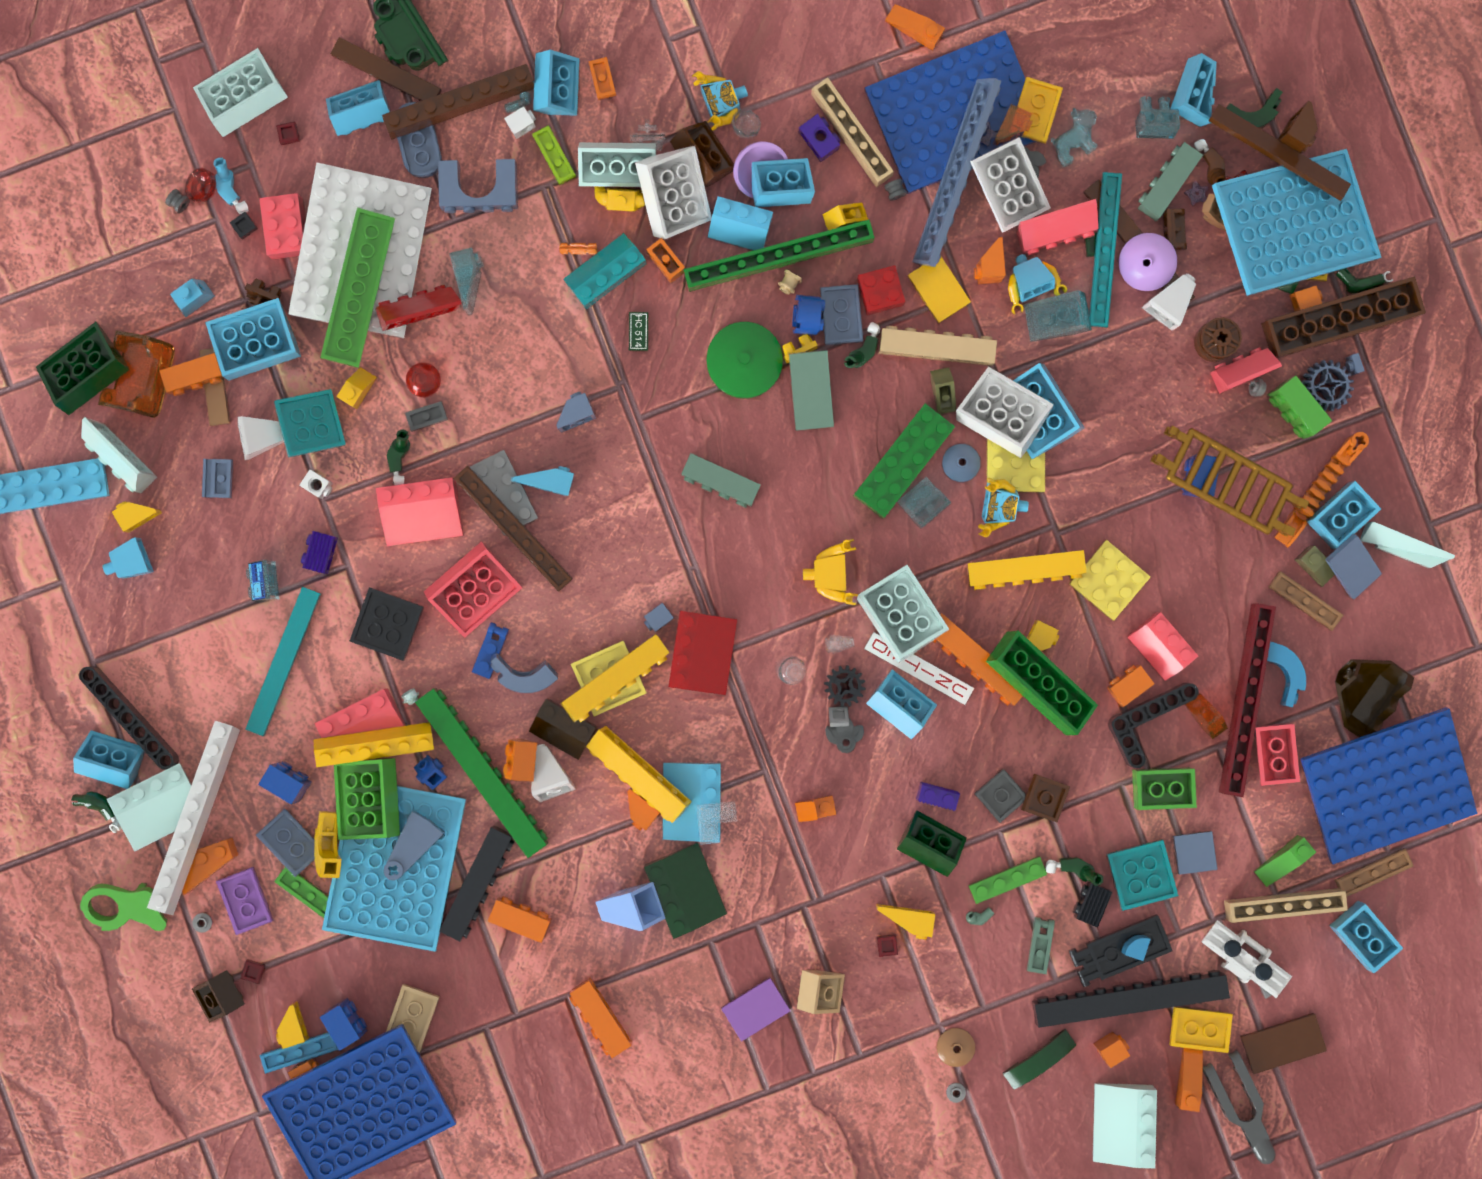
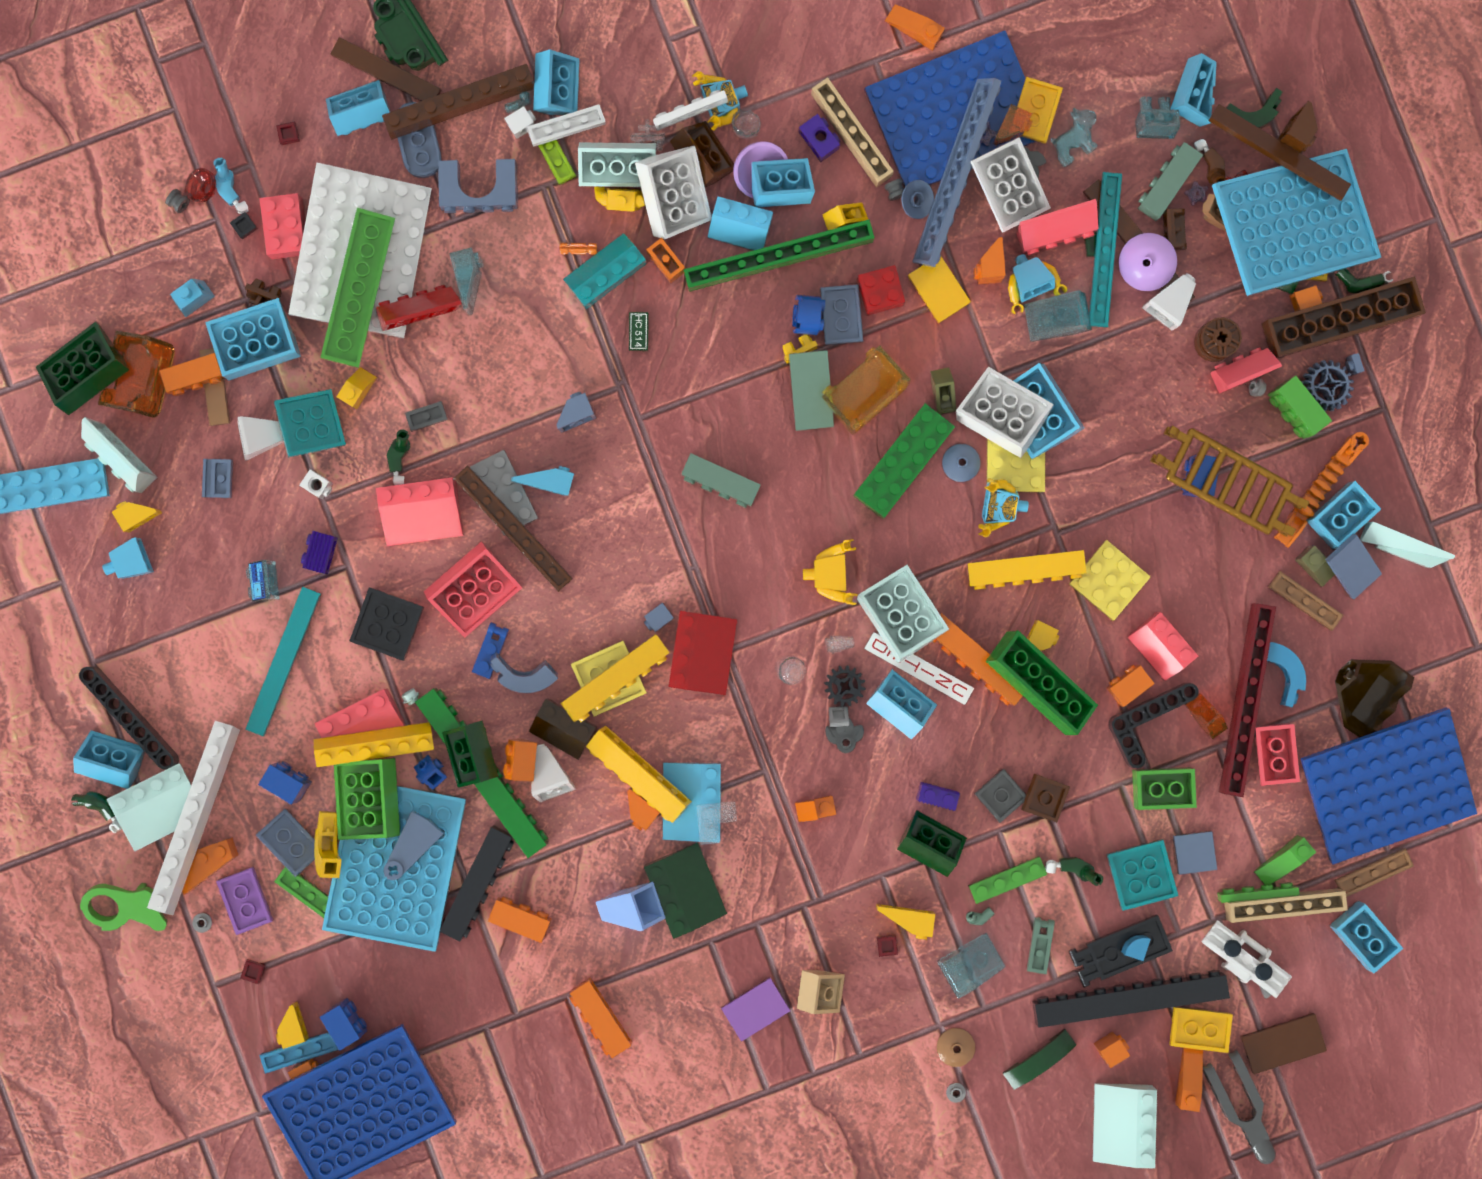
(218, 996): dark brown slope -> none
(240, 92): light aqua slope -> none
(415, 1012): tan plate -> none
(432, 384): clear red piece -> none
(470, 754): none -> dark green slope
(566, 125): none -> white plate
(602, 78): orange plate -> none
(696, 107): none -> white plate
(744, 360): green dish -> none
(789, 282): tan brick -> none
(863, 354): dark green arm -> none
(866, 390): none -> clear yellow windscreen
(923, 199): none -> sand blue dish
(924, 503): clear light blue brick -> none
(938, 346): tan brick -> none
(971, 965): none -> clear light blue slope
(1092, 904): black brick -> none
(1266, 891): none -> bright green plate

